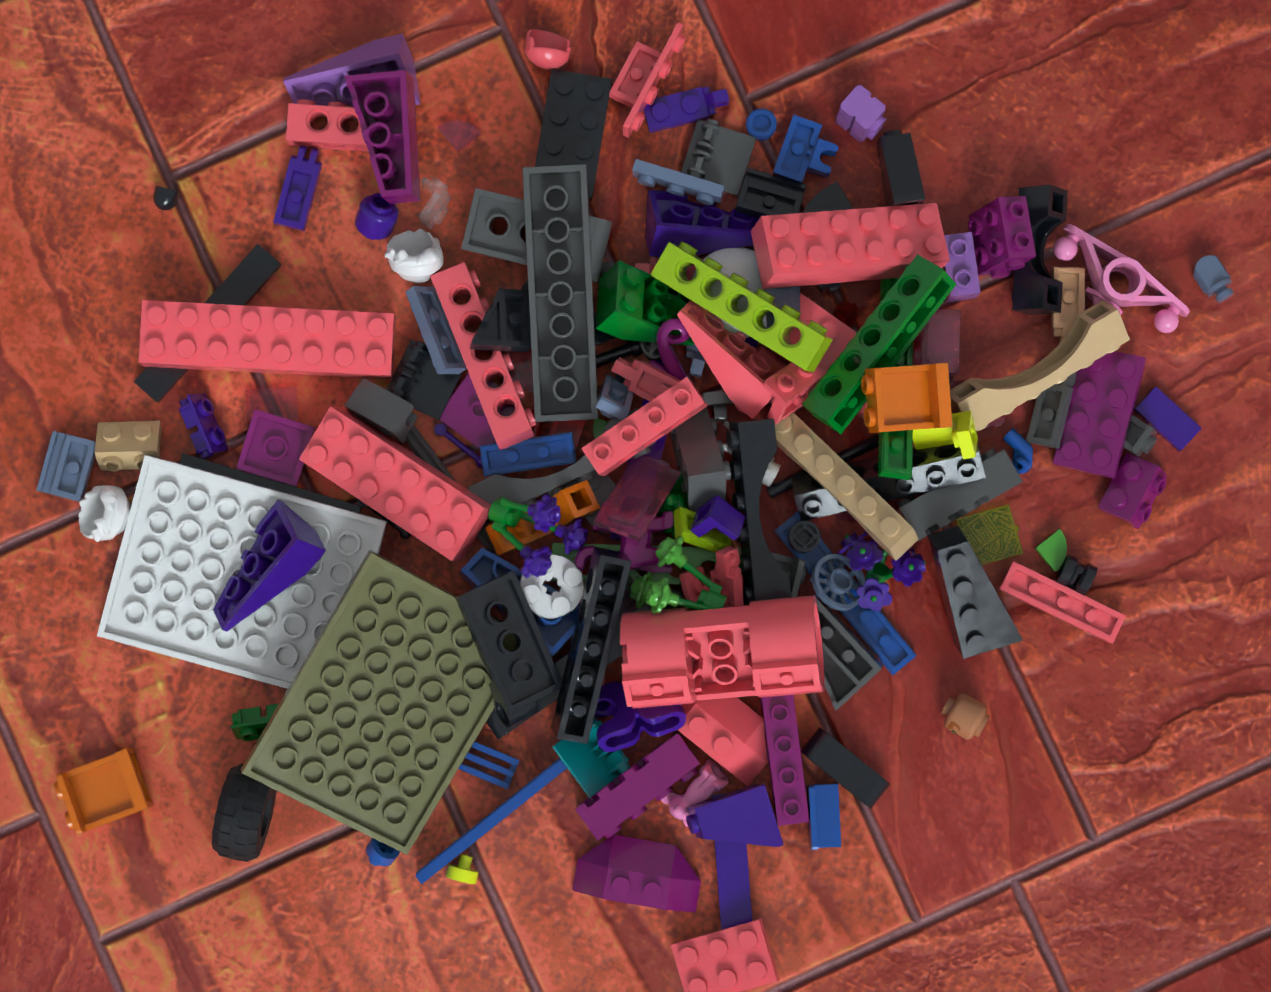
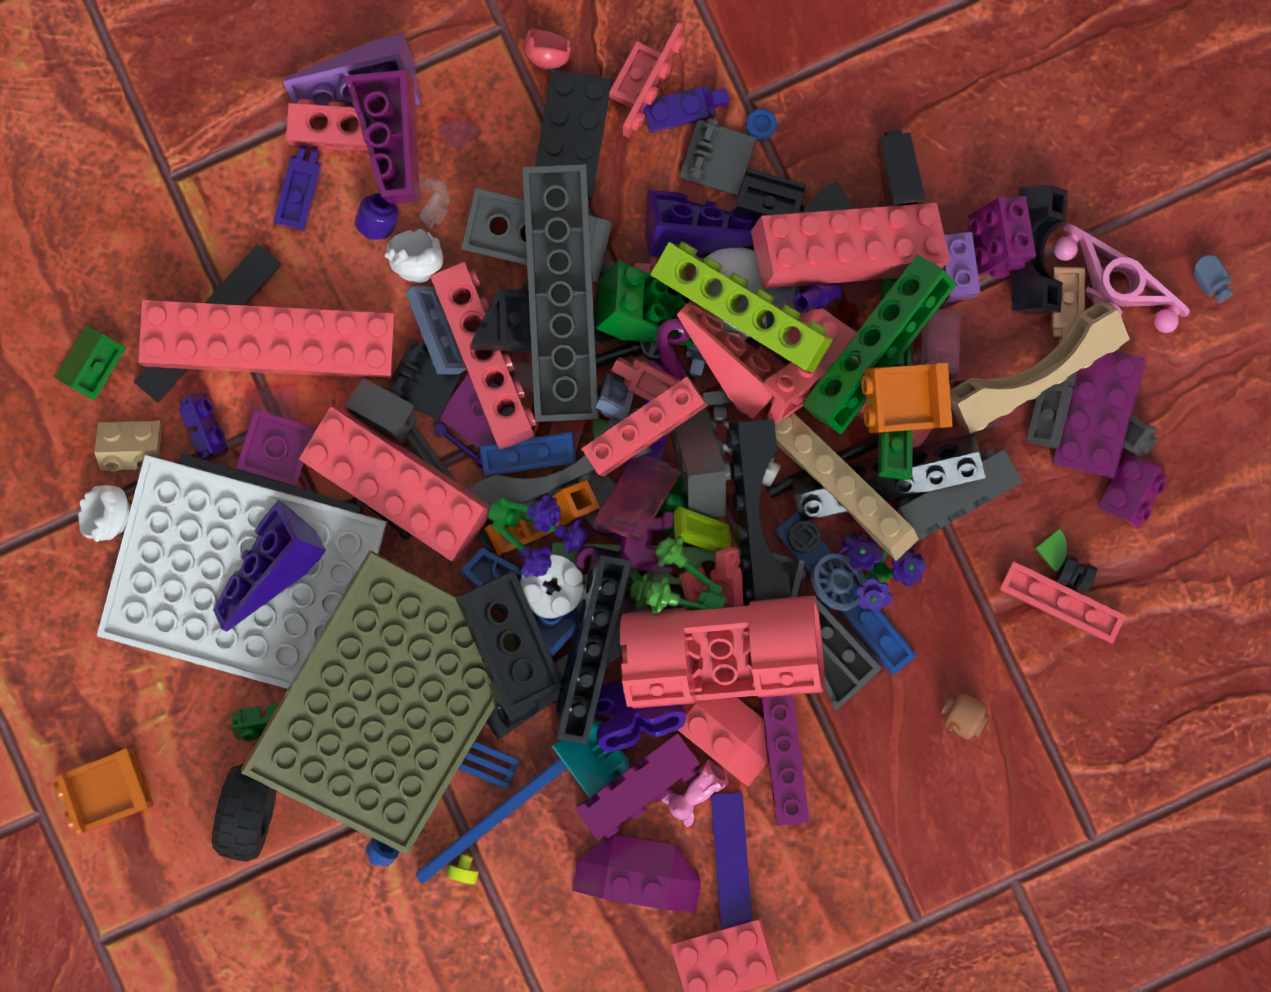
(67, 466): sand blue plate -> none
(90, 362): none -> green panel
(165, 198): black hinge -> none
(677, 182): sand blue plate -> none
(718, 515): dark purple panel -> none
(736, 817): dark purple slope -> none
(803, 151): blue plate -> none
(816, 297): none -> dark purple pin
(823, 816): blue panel -> none
(845, 768): black beam -> none
(861, 114): medium lavender brick -> none
(961, 434): neon yellow bracket -> none
(971, 602): black wedge -> none
(992, 534): clear neon green piece -> none
(1022, 451): blue arm -> none
(1167, 419): dark purple tile -> none

